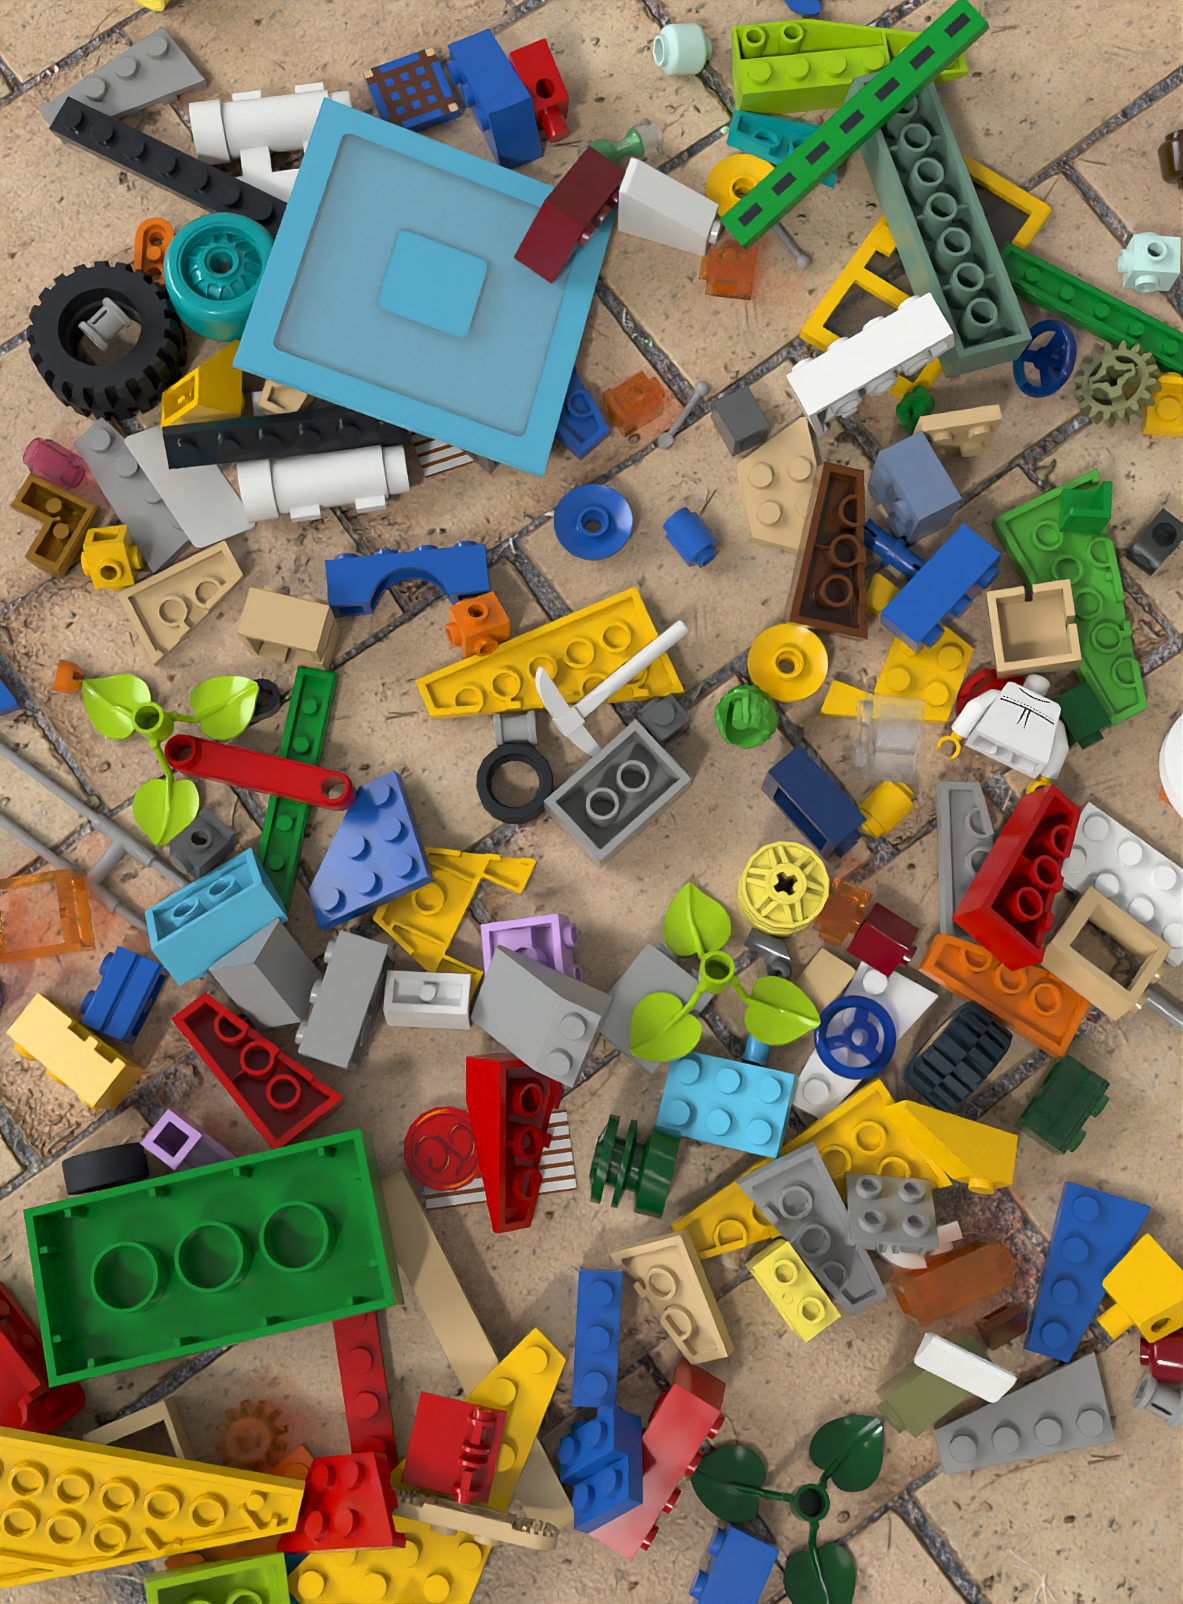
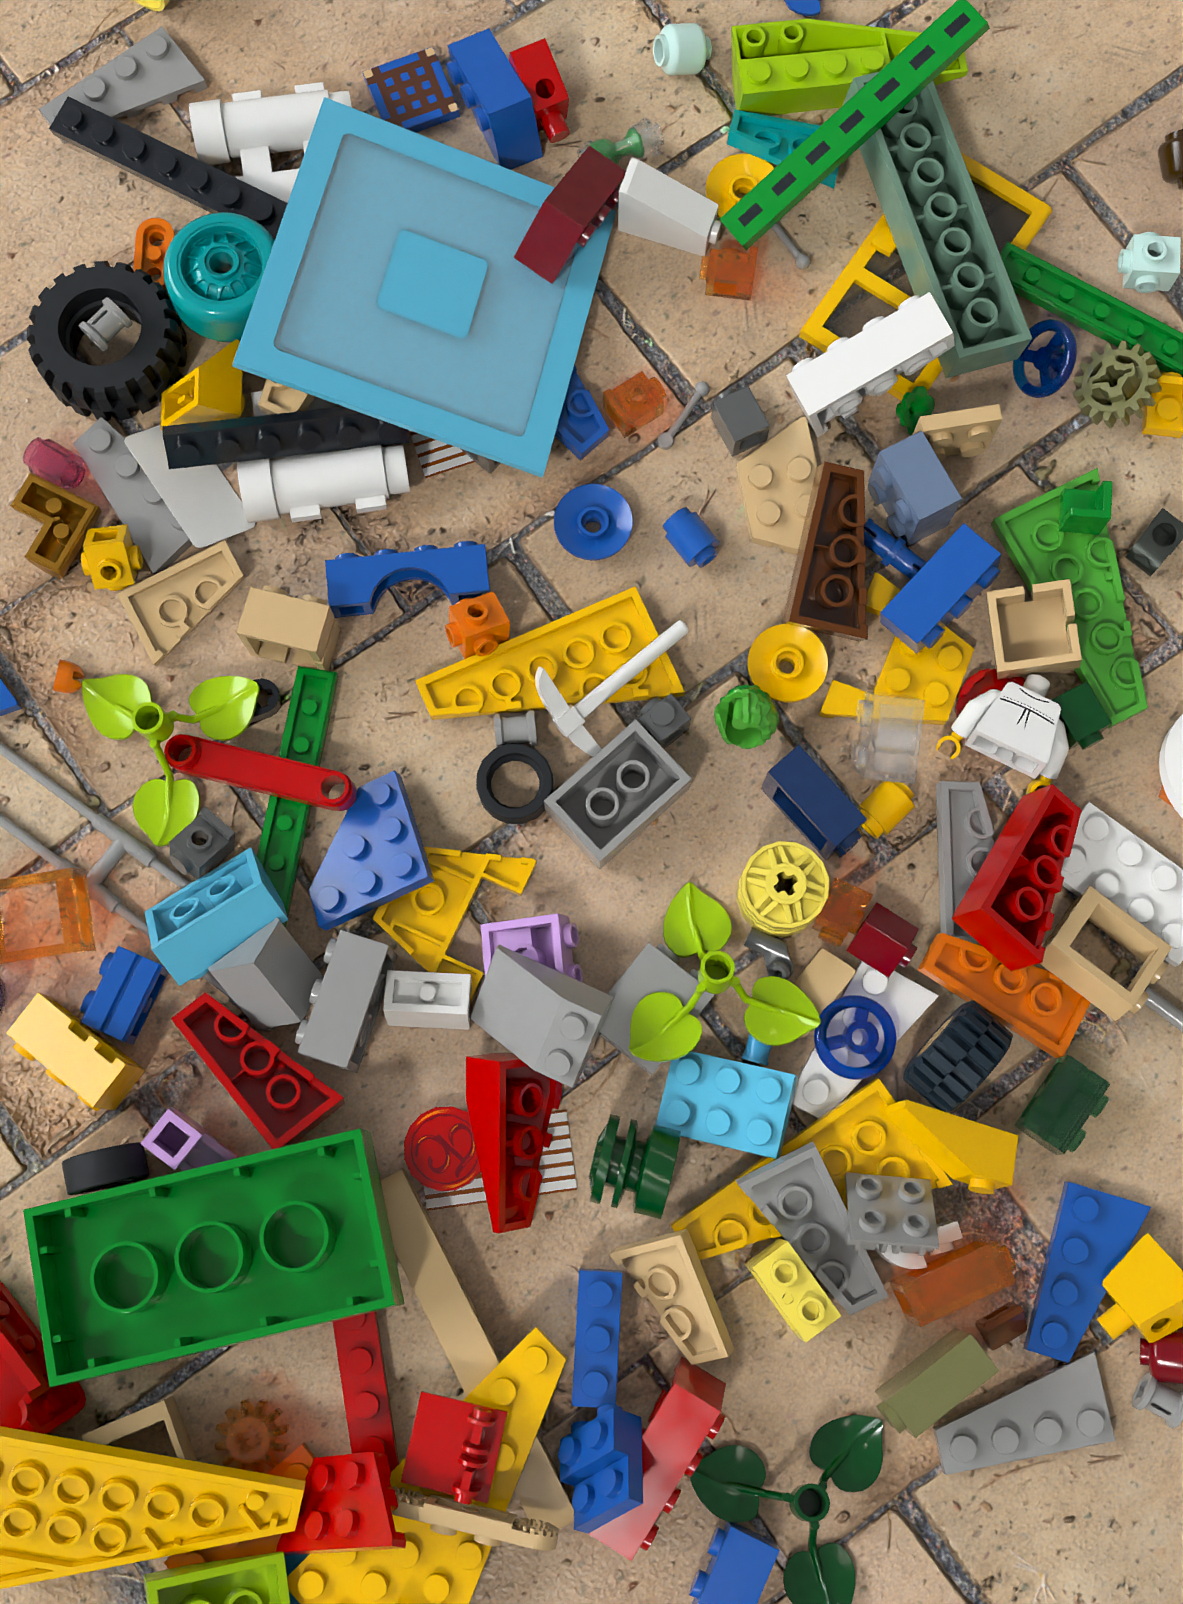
(963, 1368): white slope -> none

